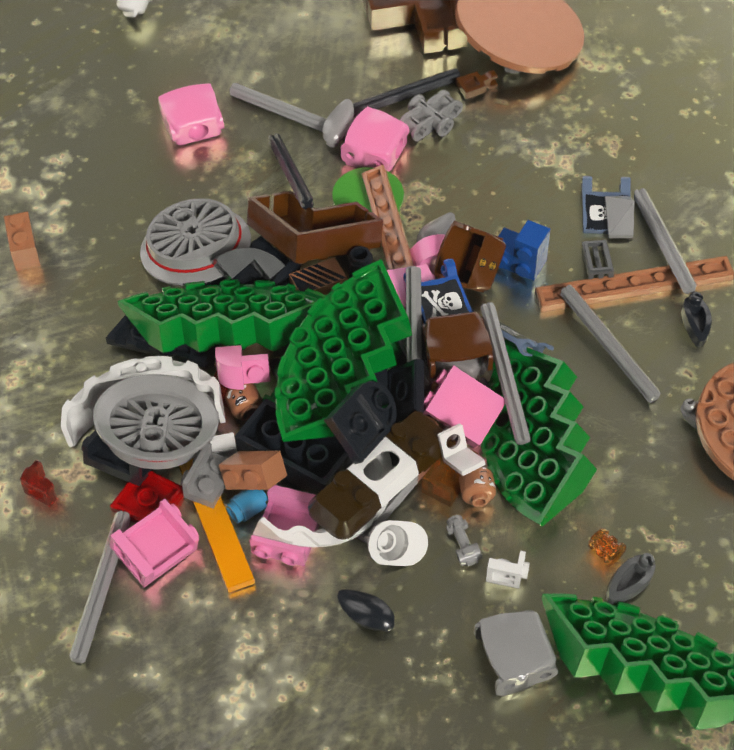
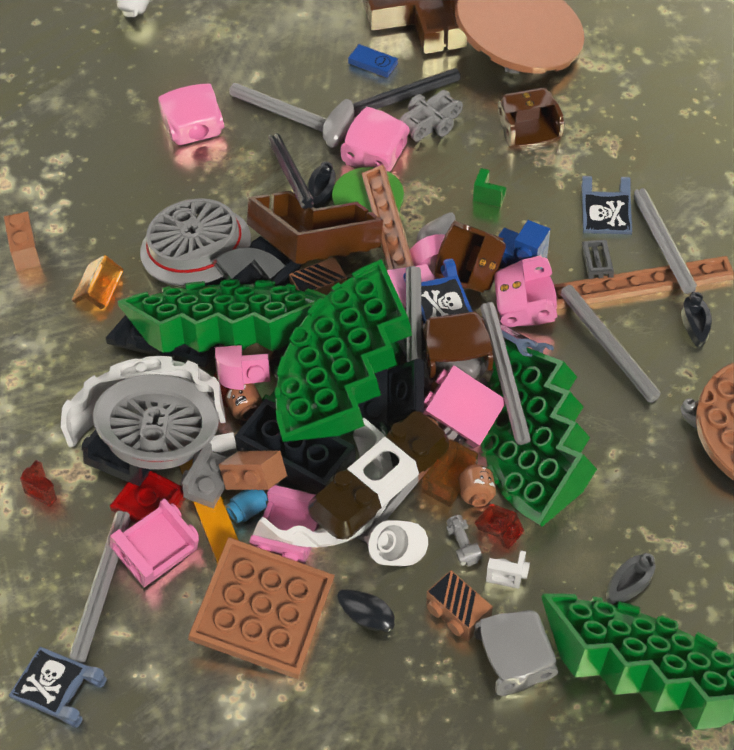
(52, 682): none -> flag
(98, 282): none -> clear orange panel
(261, 608): none -> nougat plate
(321, 184): none -> black arm
(358, 258): black brick -> none
(360, 420): black tile -> none
(373, 60): none -> blue tile
(457, 605): none -> nougat brick
(459, 456): white bracket -> none
(476, 84): reddish brown plate -> none
(486, 192): none -> green panel
(500, 523): none -> clear red bracket
(526, 294): none -> bright pink piece
(530, 118): none -> reddish brown piece
(607, 546): clear orange bush -> none
(620, 216): light grey slope -> none

